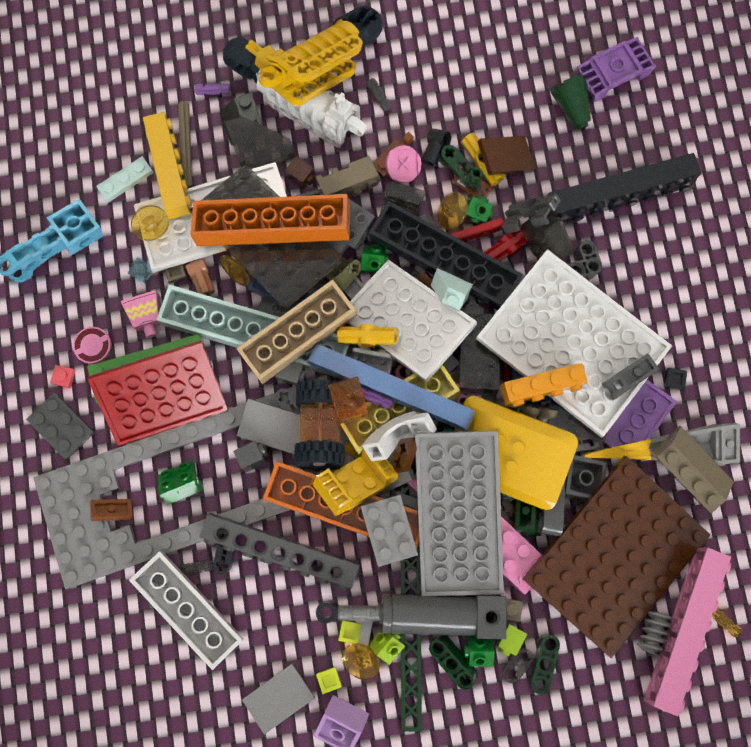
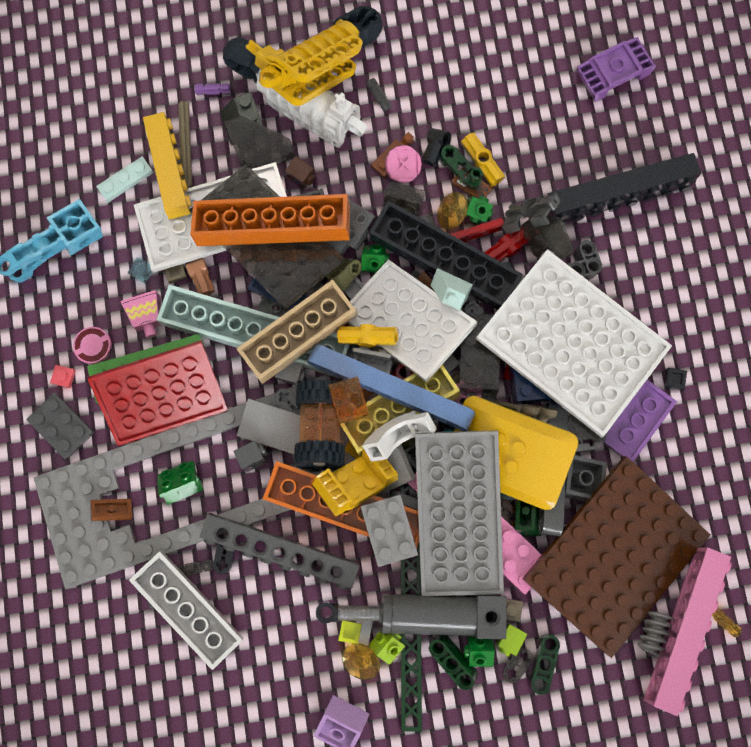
(144, 218): clear yellow dish -> none
(235, 270): clear yellow dish -> none
(278, 698): light grey tile -> none
(329, 680): neon yellow plate -> none
(352, 180): dark tan wedge -> none
(377, 398): medium lavender axle -> none
(404, 455): reddish brown beam -> none
(506, 155): reddish brown tile -> none
(543, 384): light orange brick -> none
(573, 100): dark green cone -> none
(631, 376): dark grey plate -> none
(694, 469): dark tan slope -> none
(718, 441): light grey plate -> none

